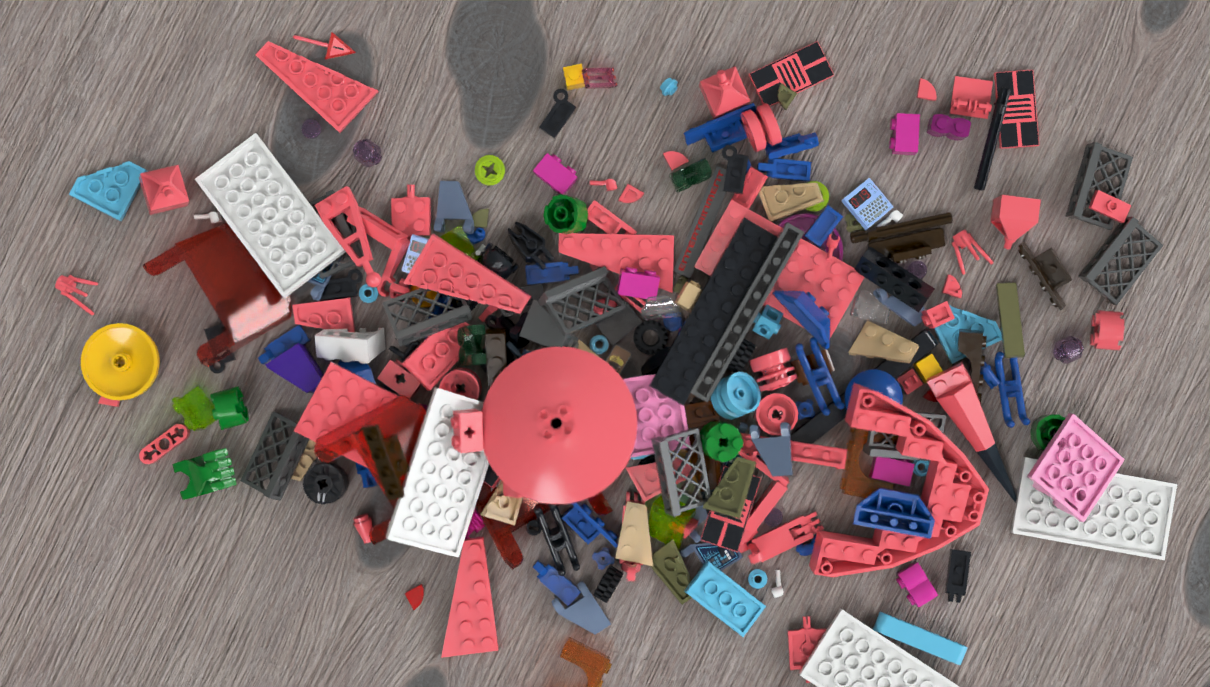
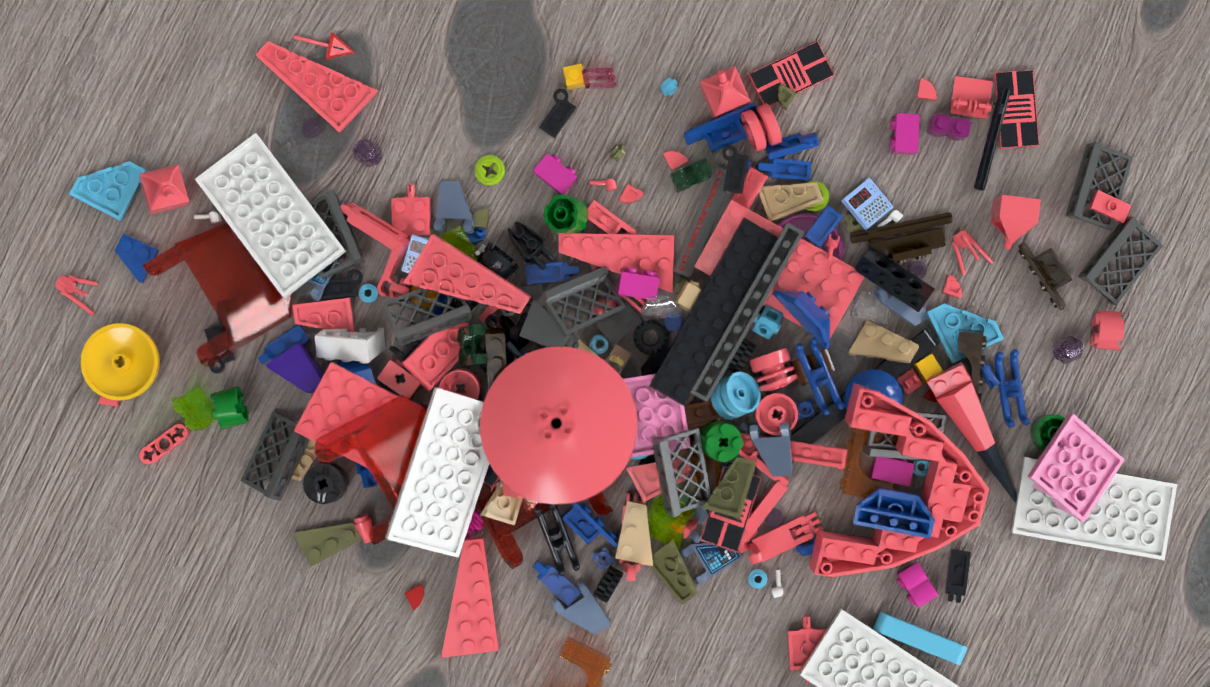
(134, 255): none -> blue wing
(206, 473): green piece -> none
(326, 541): none -> olive wing
(334, 206): coral plate -> none
(388, 460): dark brown bracket -> none
(473, 438): coral brick -> none
(534, 523): black hinge -> none
(617, 152): none -> olive plate
(725, 598): medium azure tile -> none
(937, 315): coral bracket -> none
(1010, 320): olive tile -> none

